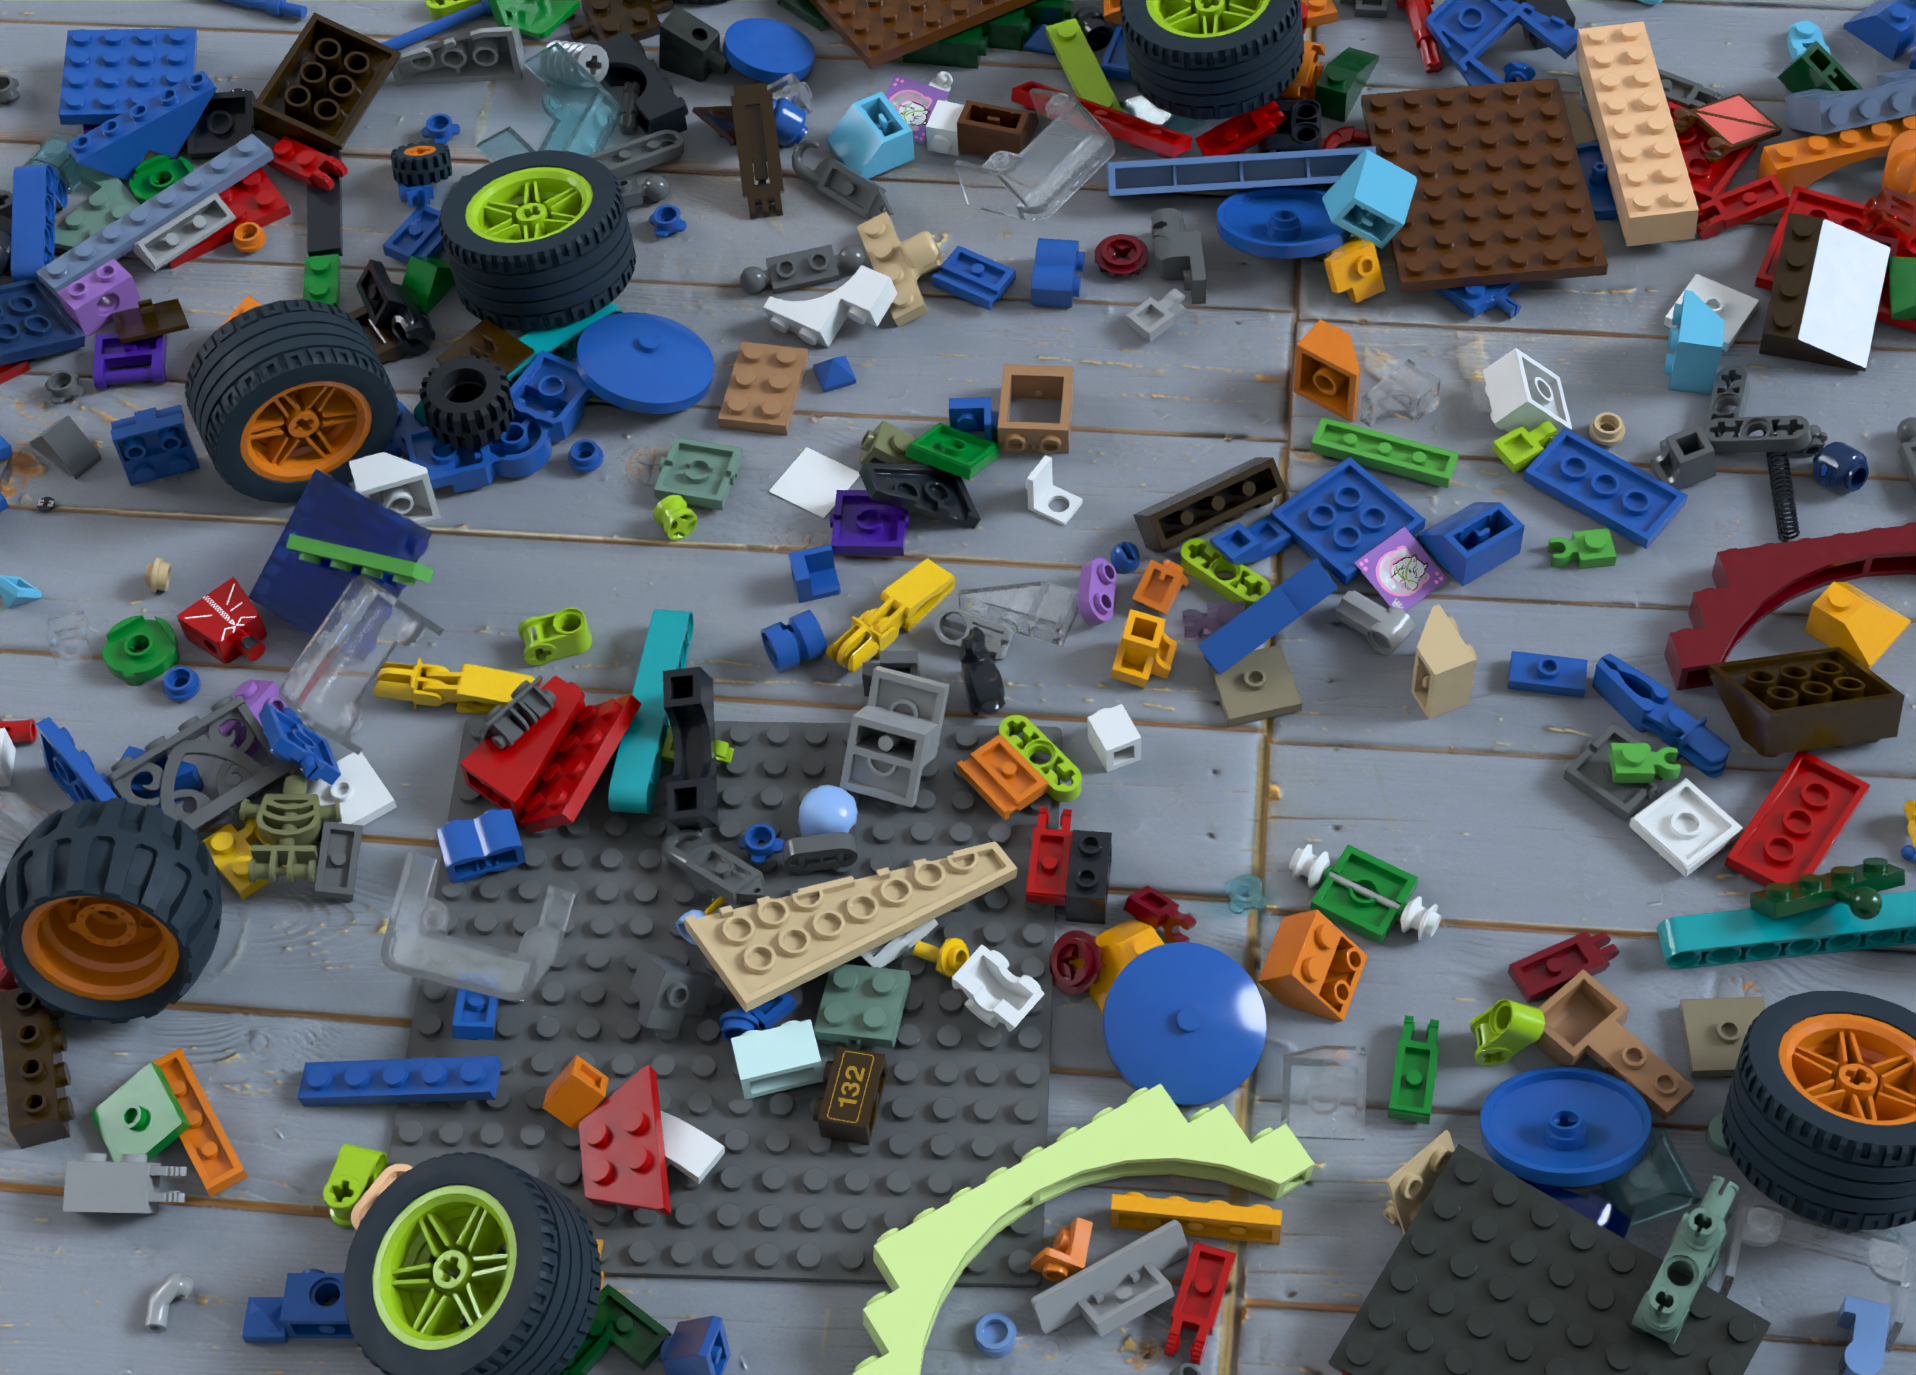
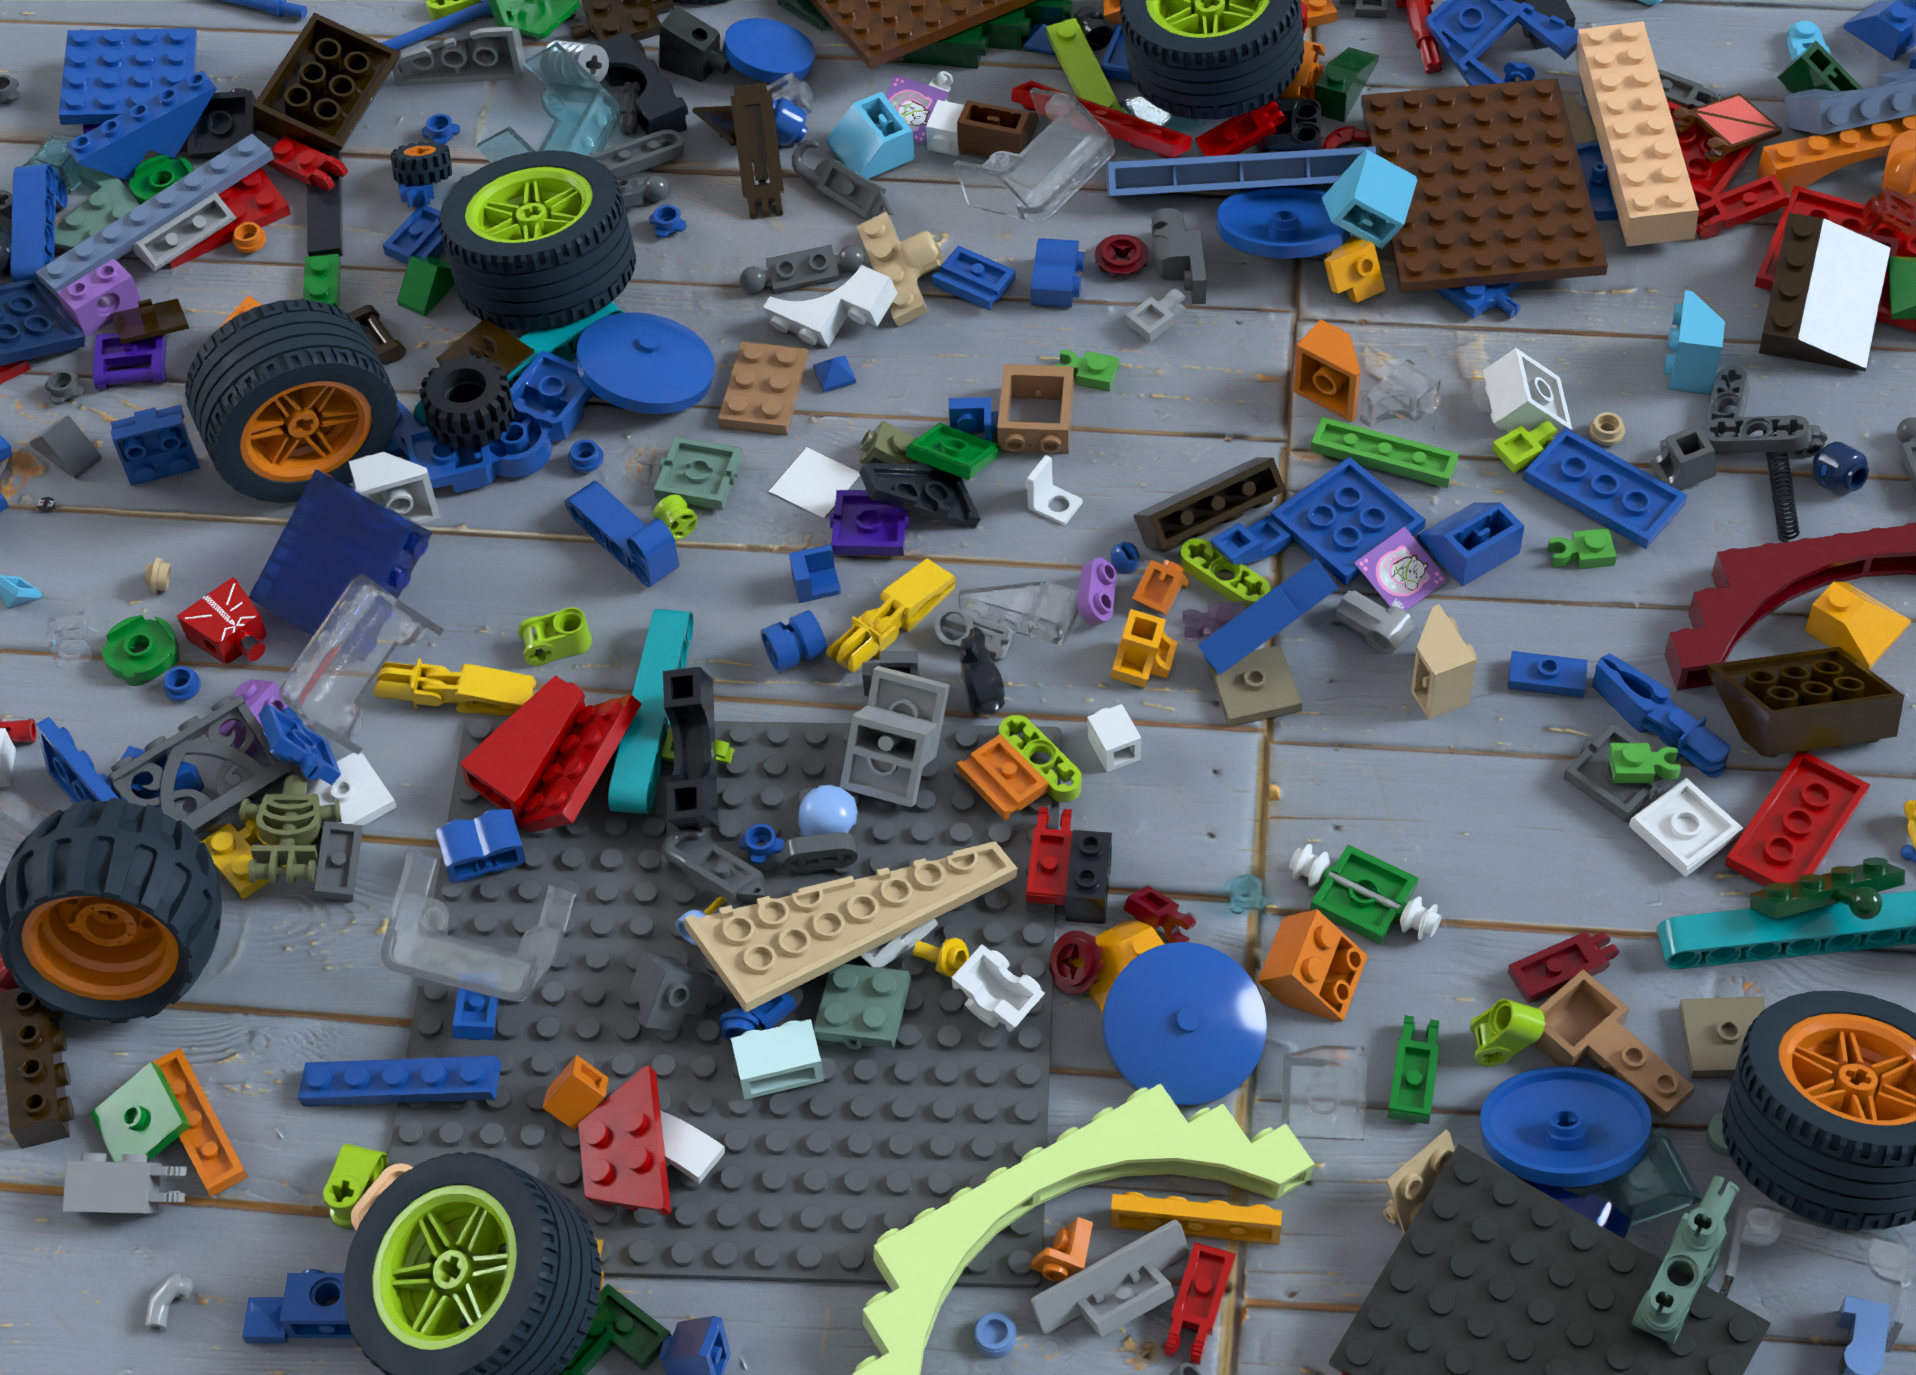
(372, 564): bright green plate -> none
(395, 309): black plate -> none
(510, 722): dark grey hinge -> none
(642, 549): none -> blue beam
(851, 1095): dark brown brick -> none
(1093, 369): none -> bright green plate
(1728, 303): white plate -> none

